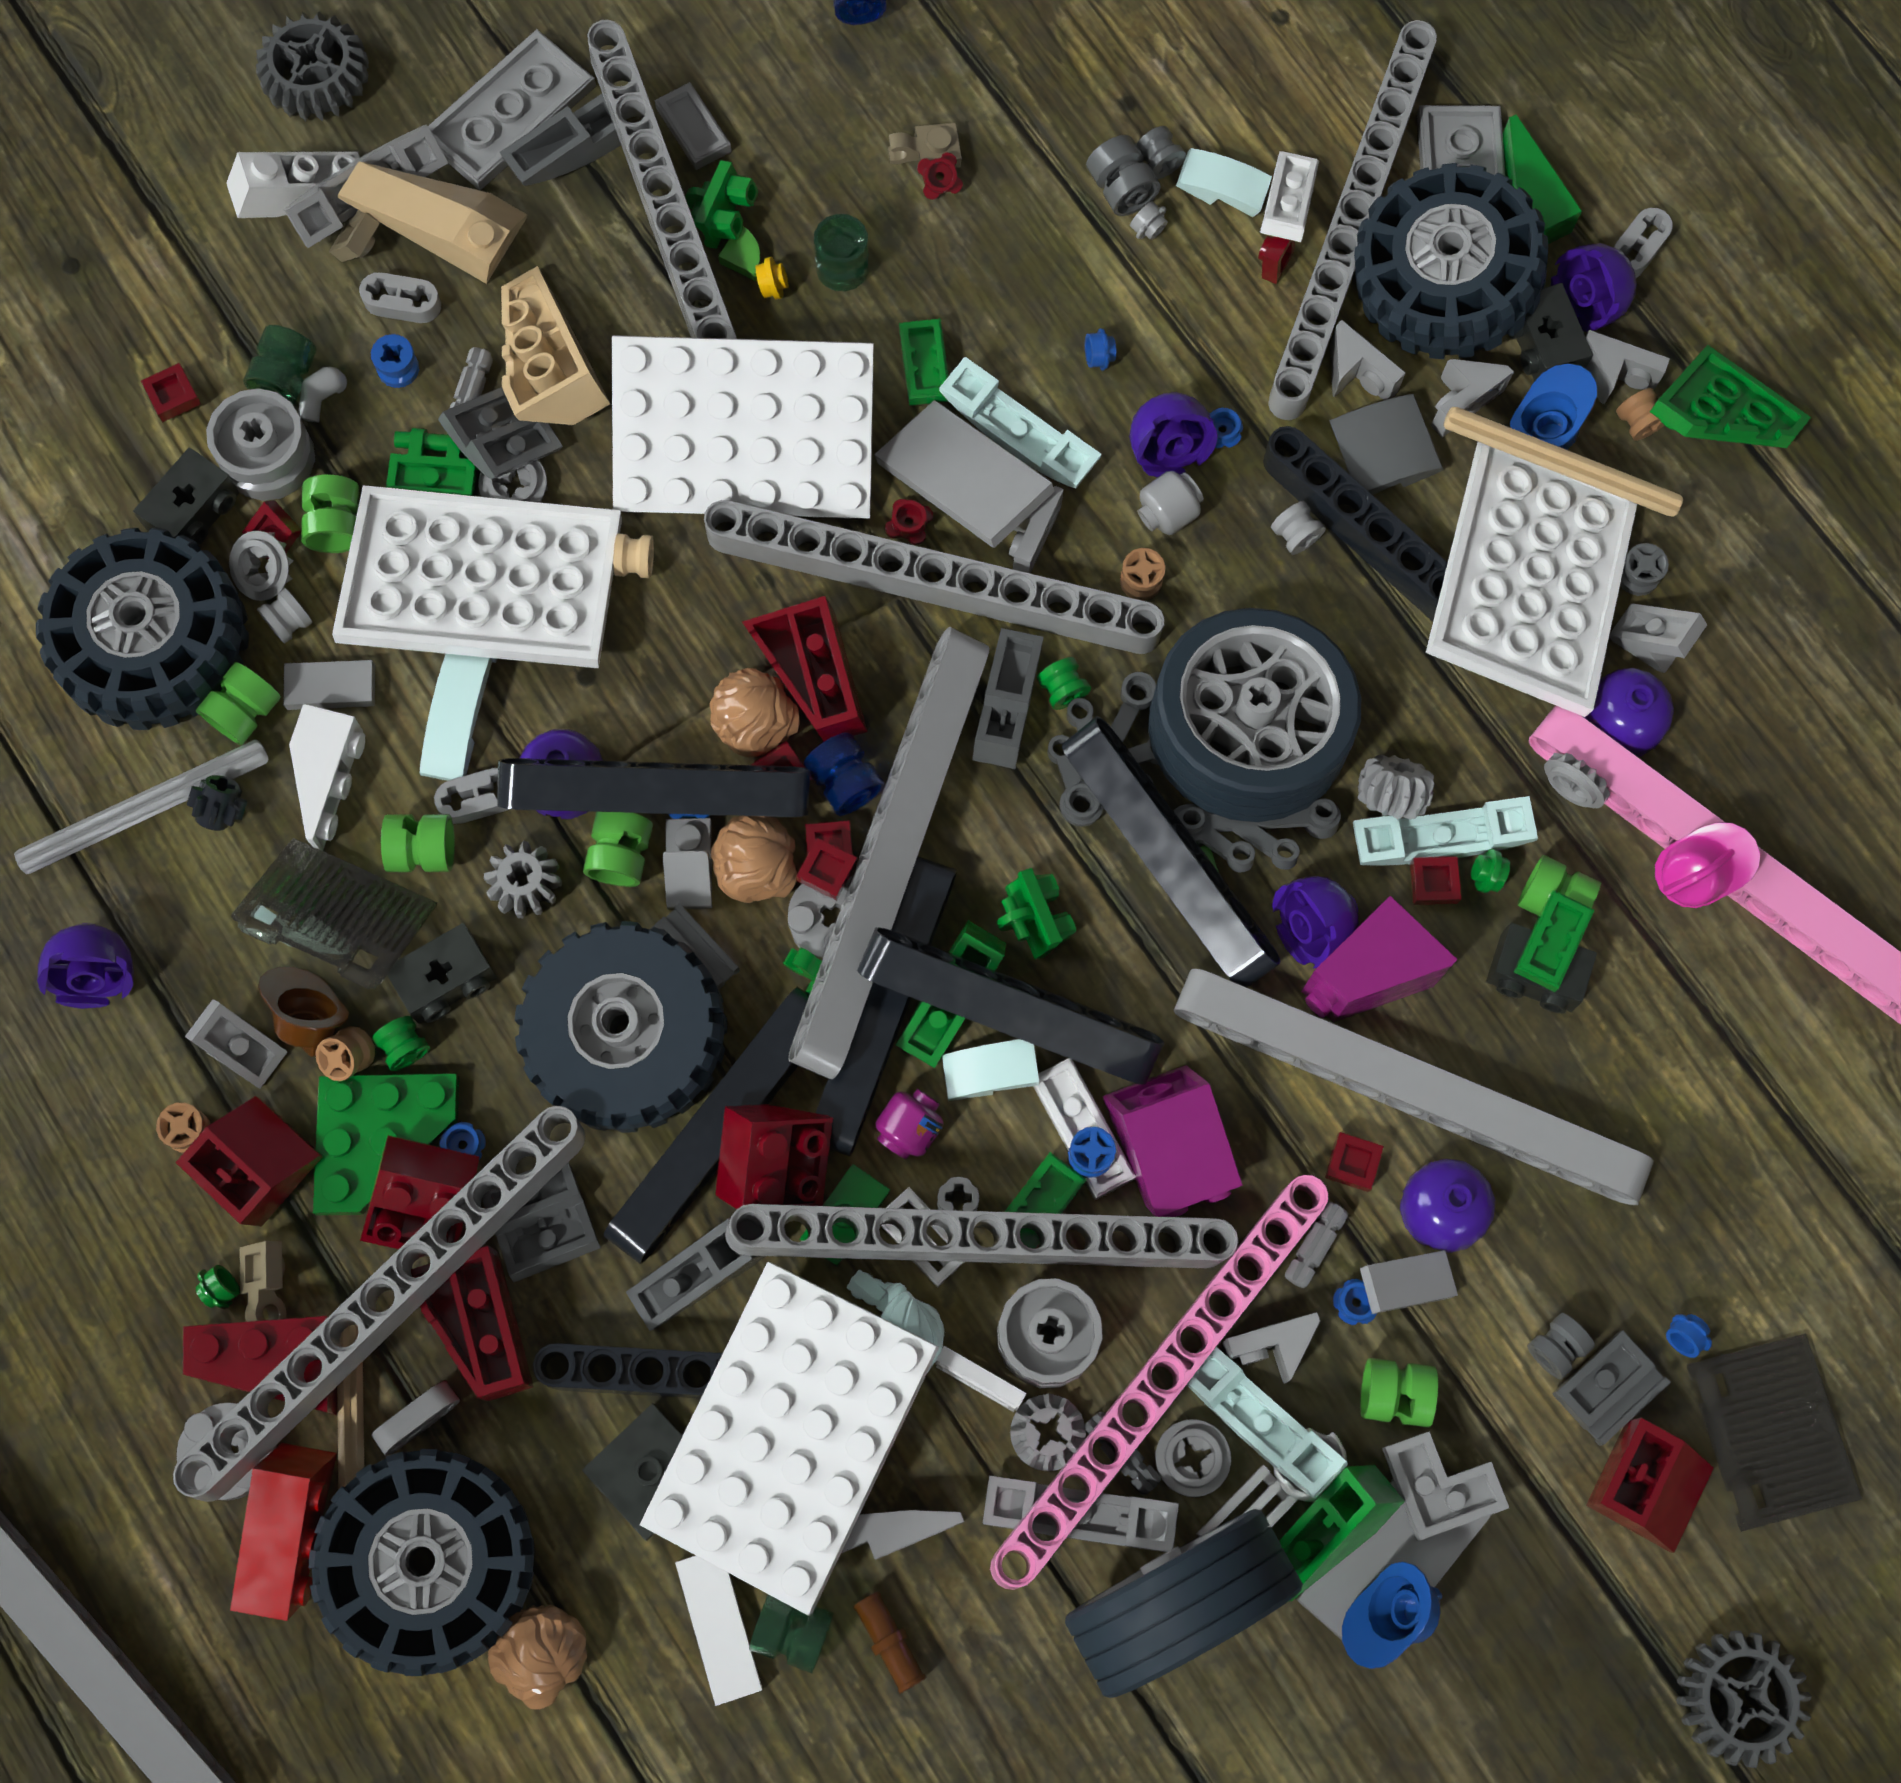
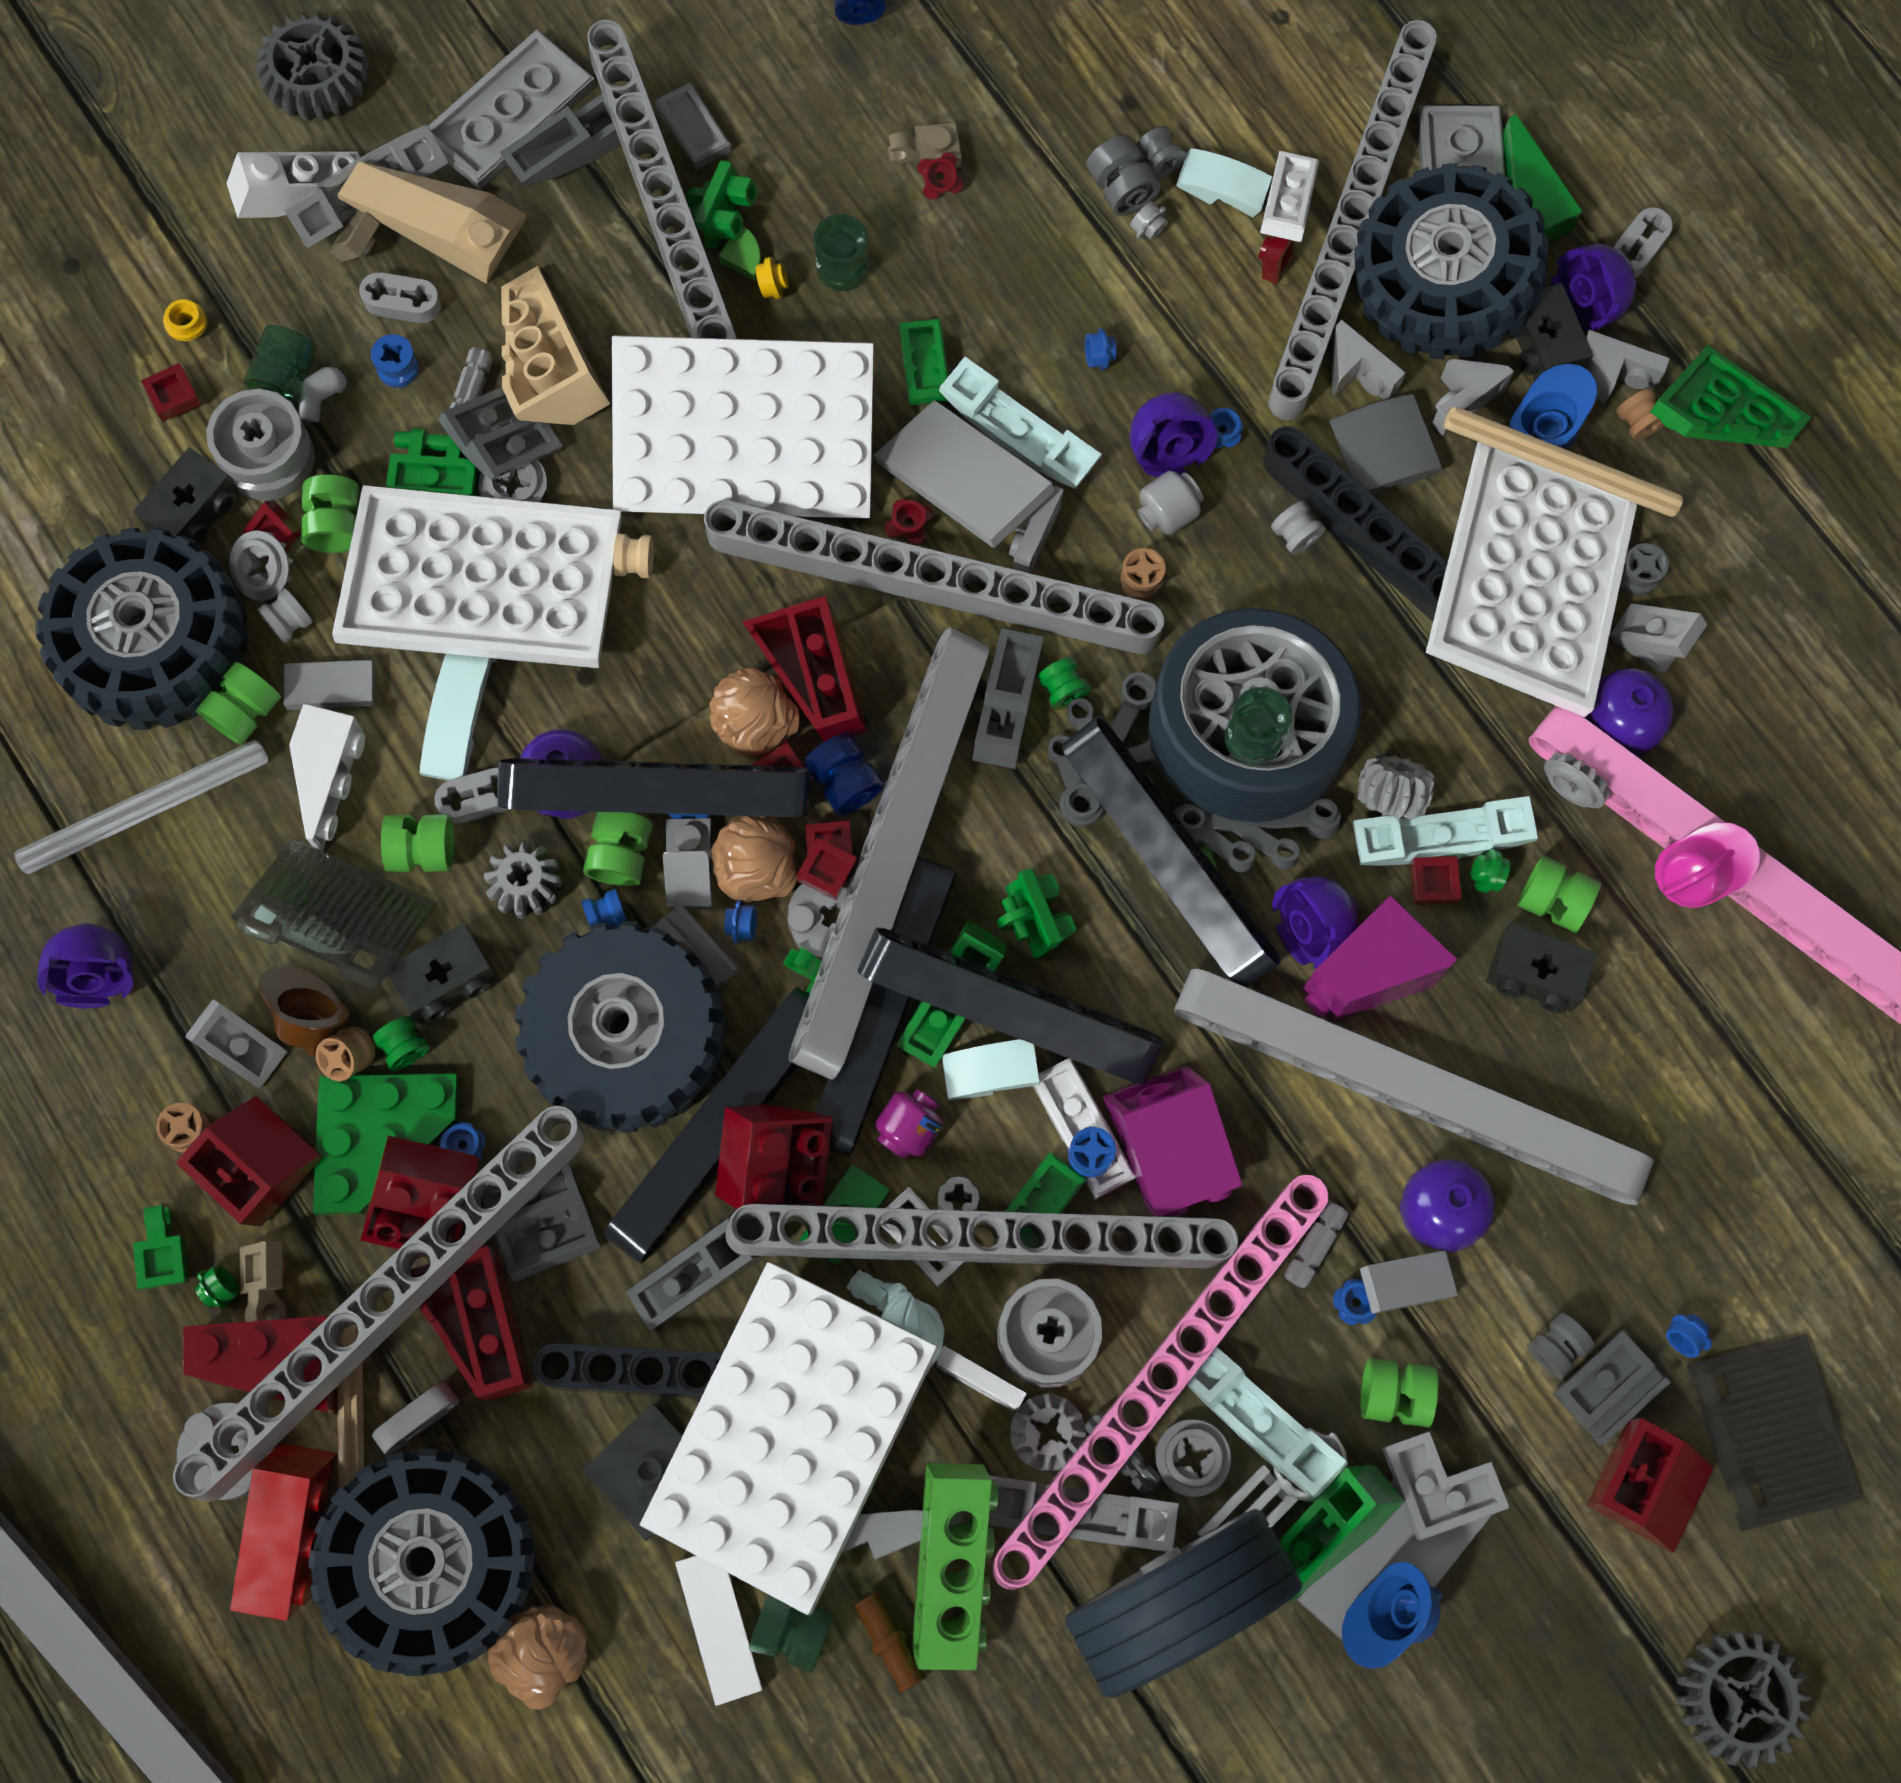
(162, 1257): none -> green plate
(180, 311): none -> yellow plate
(216, 802): black gear -> none
(604, 910): none -> blue wheel
(741, 922): none -> blue plate
(954, 1642): none -> bright green brick
(1258, 725): none -> clear green wheel
(1286, 1339): light grey slope -> none
(1354, 1162): dark red plate -> none
(1554, 941): green plate -> none

